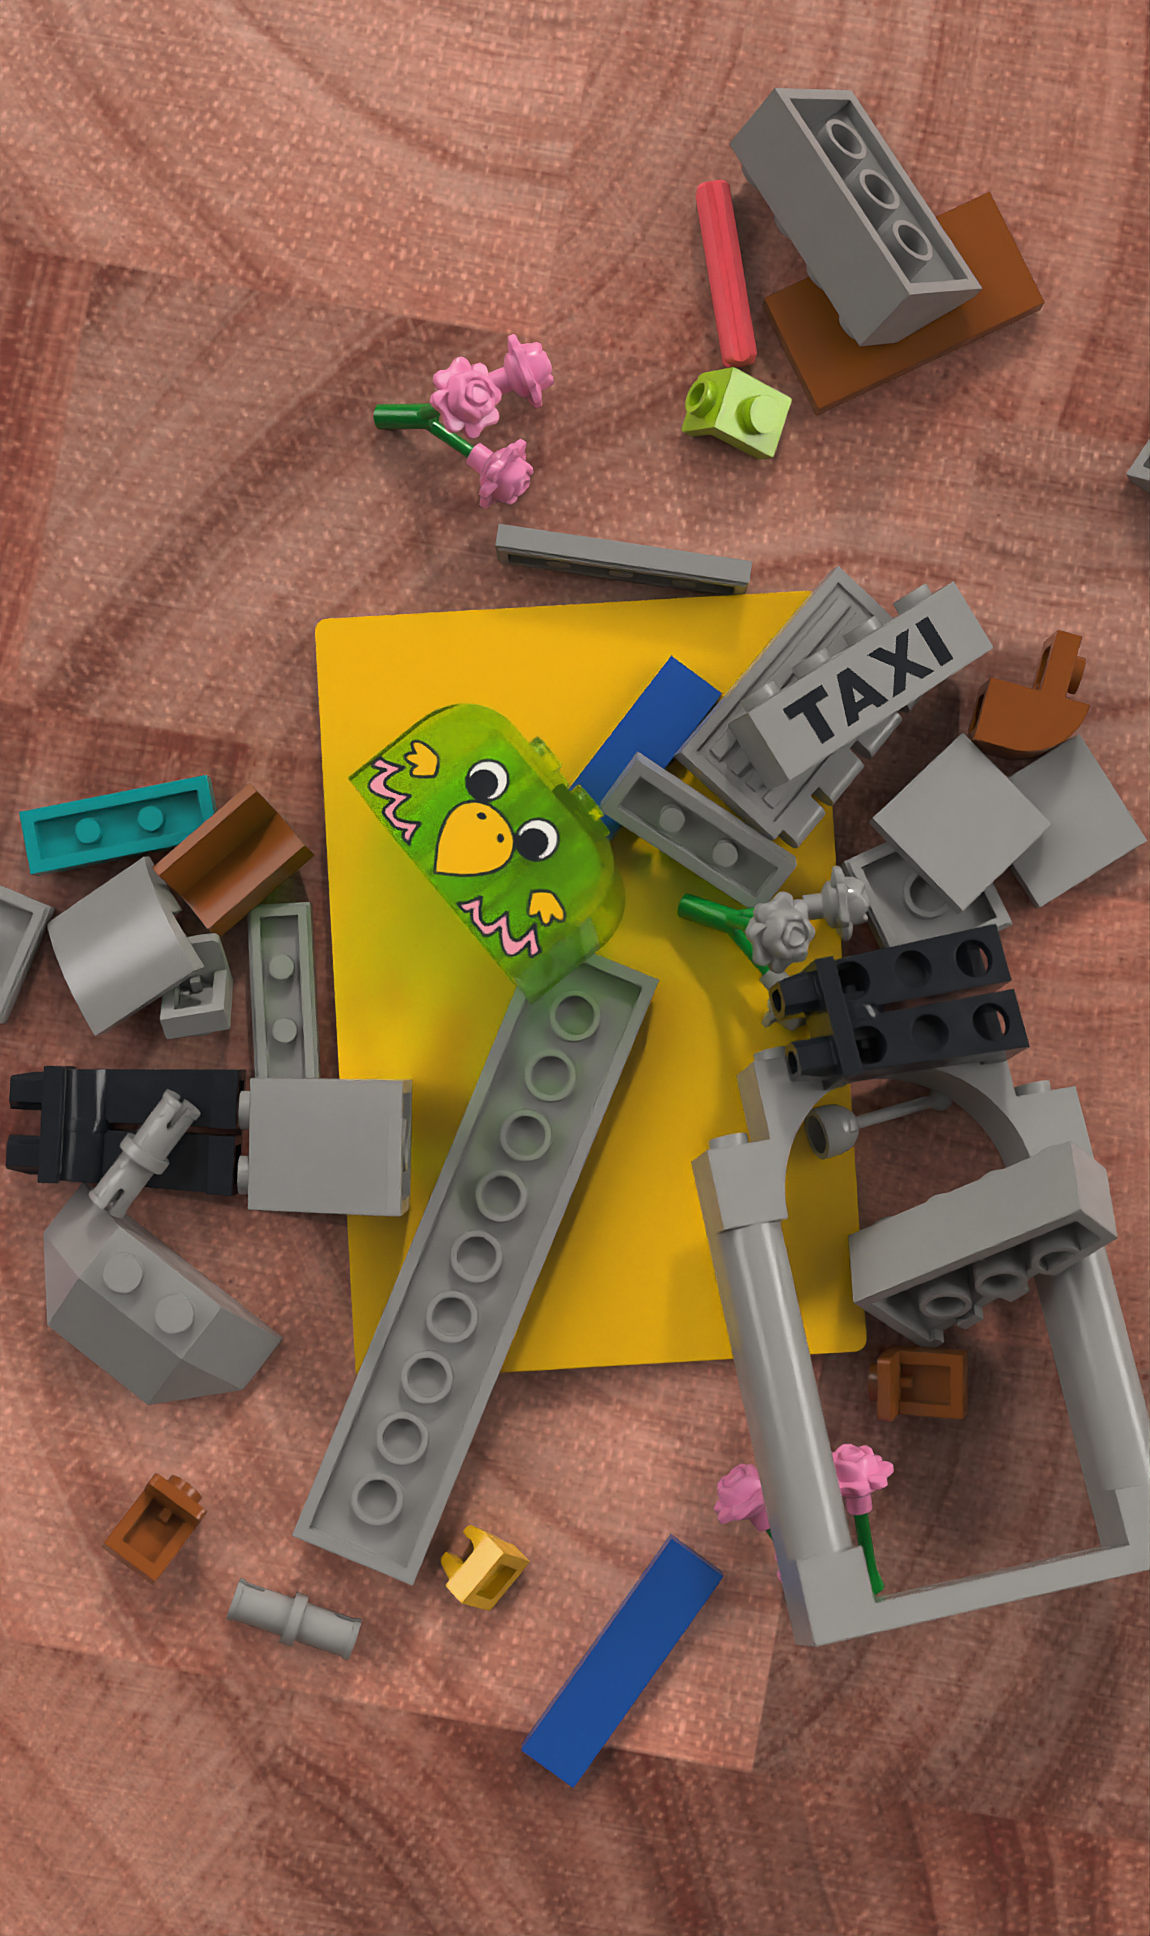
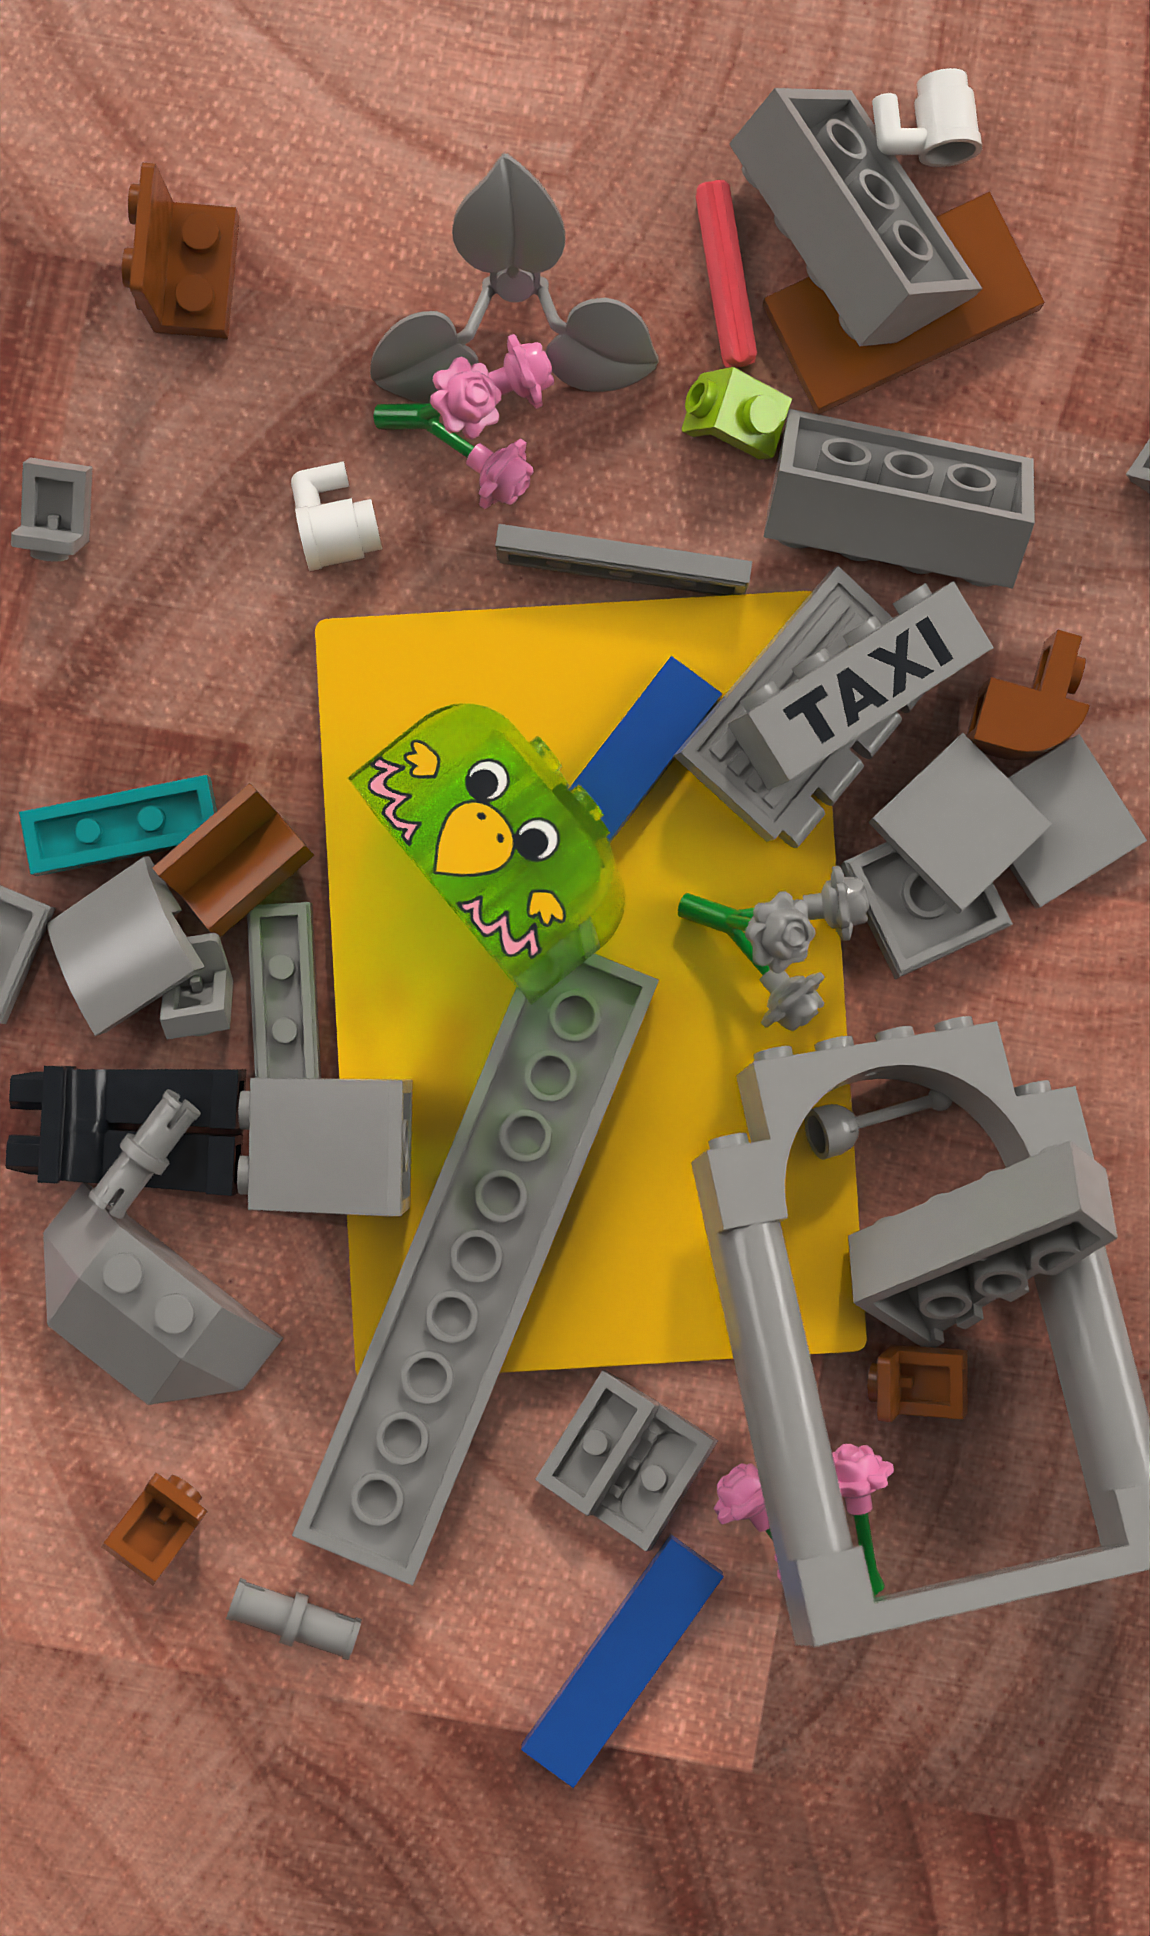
(54, 509): none -> light grey bracket
(180, 260): none -> dark orange bracket
(332, 530): none -> white piece
(487, 1570): yellow tile -> none
(515, 234): none -> light grey plant
(626, 1460): none -> light grey slope
(697, 832): light grey plate -> none
(901, 499): none -> light grey slope
(902, 1010): black hips -> none
(944, 120): none -> white piece

